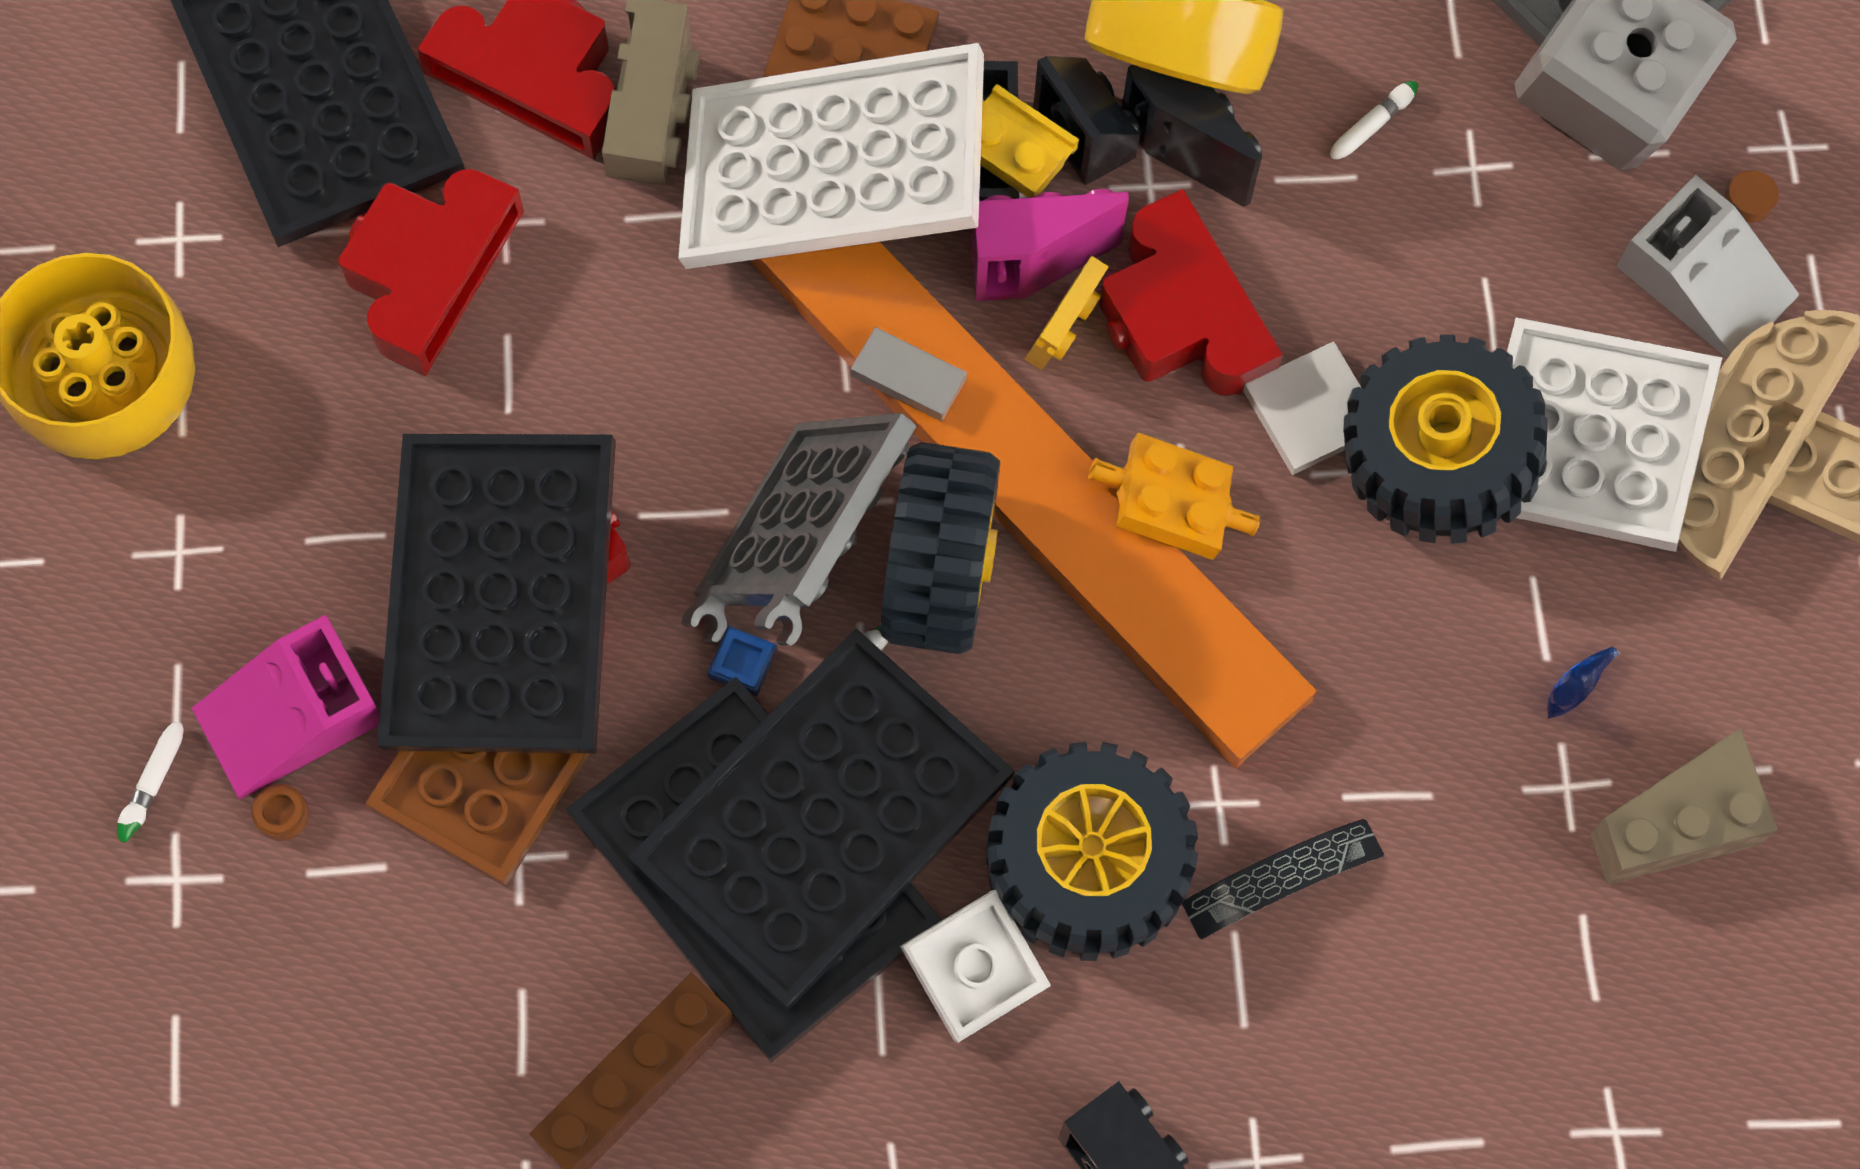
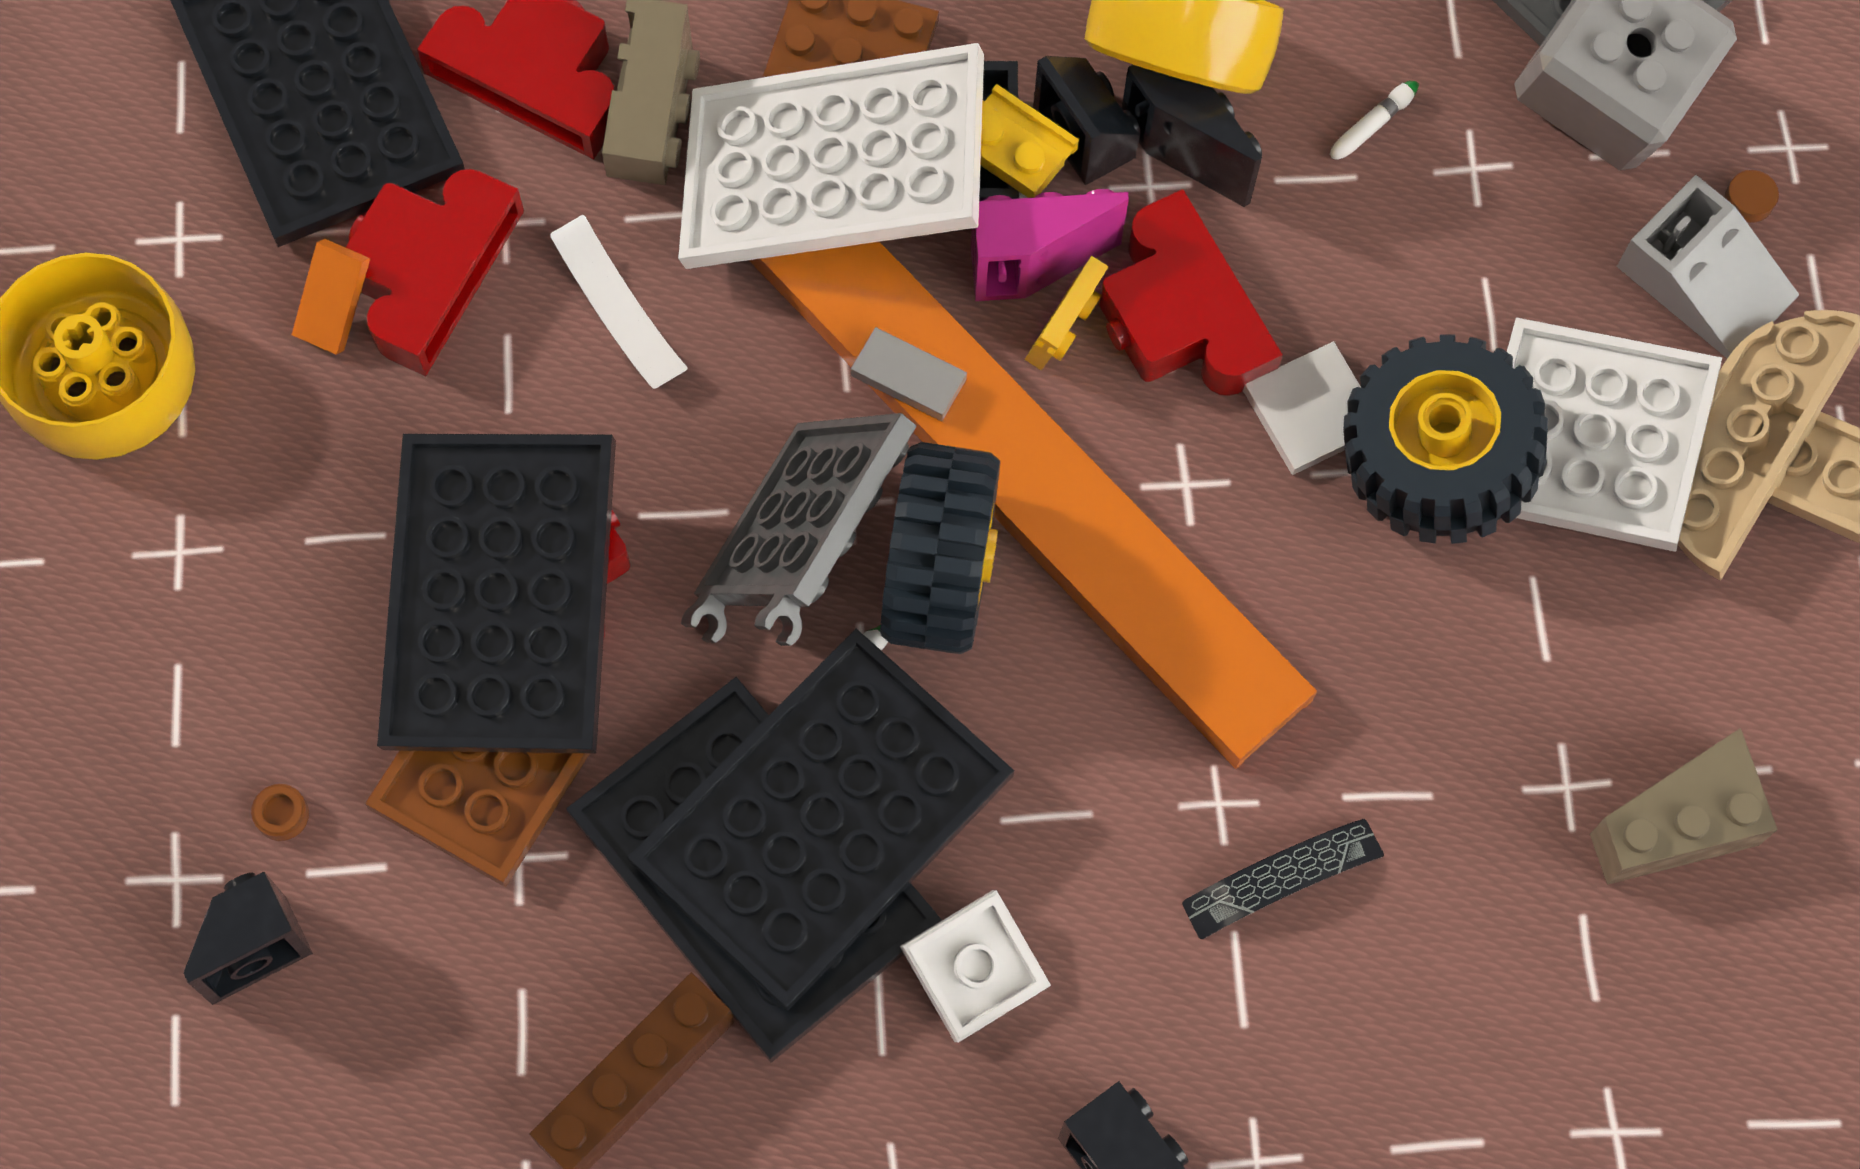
(150, 781): white piece -> none
(244, 938): none -> black slope
(286, 708): dark pink slope -> none
(330, 296): none -> orange tile
(616, 303): none -> white sticker
(742, 657): blue tile -> none
(1091, 851): black wheel -> none
(1174, 496): light orange plate -> none
(1578, 682): clear blue bar -> none

